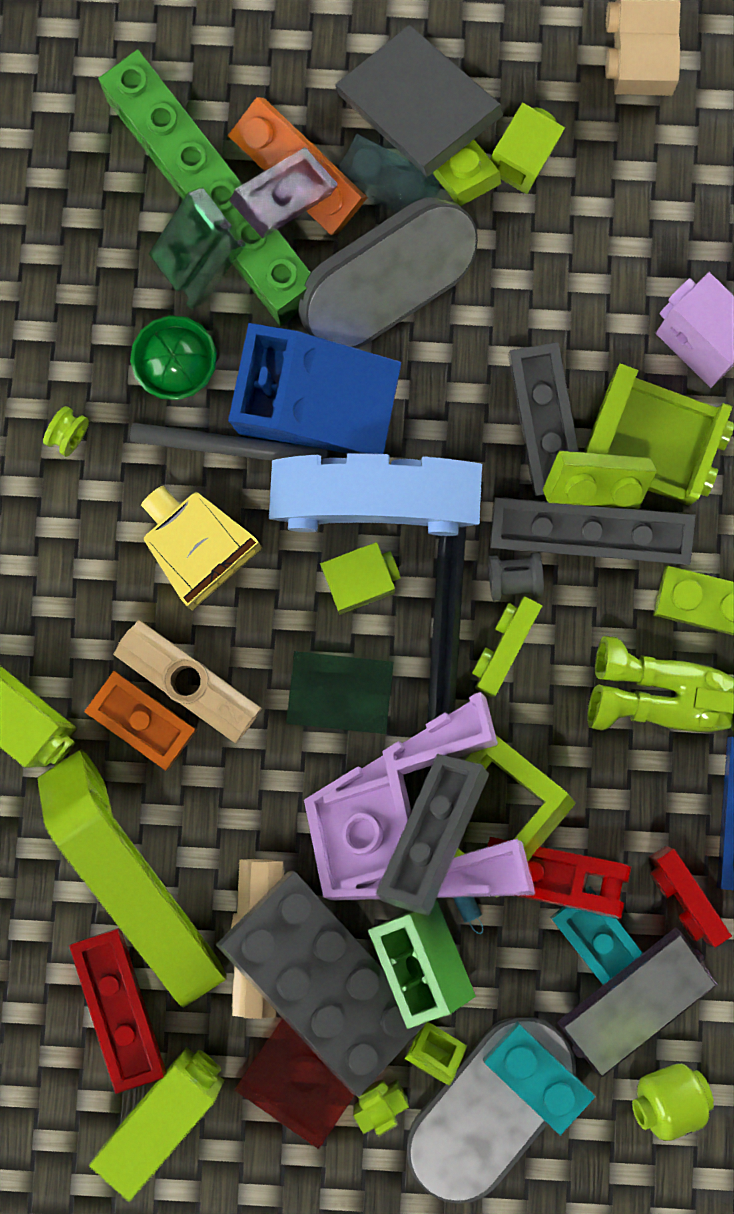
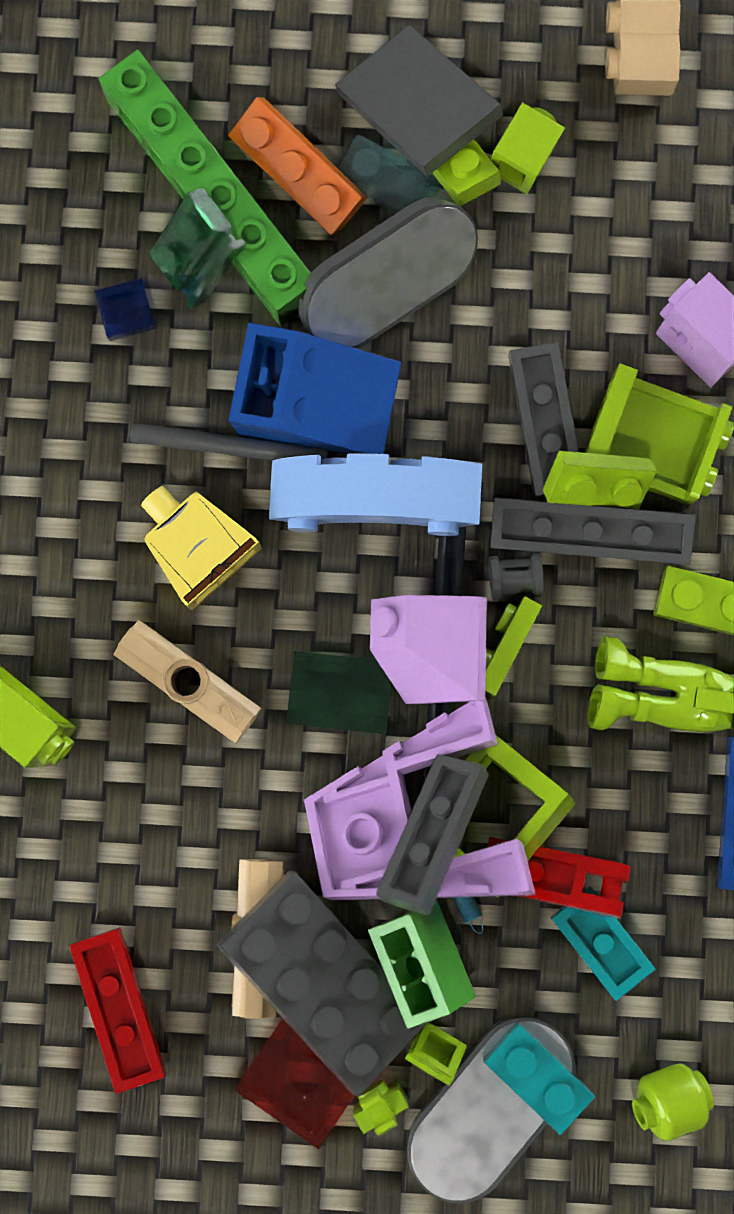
(65, 431): lime bush -> none
(105, 858): lime beam -> none
(125, 309): none -> clear blue tile
(140, 720): orange plate -> none
(158, 1123): lime window -> none
(173, 357): green hat -> none
(283, 192): clear purple plate -> none
(360, 577): lime brick -> none
(431, 646): none -> lavender slope
(638, 1002): flat silver piece -> none
(699, 915): red plate -> none

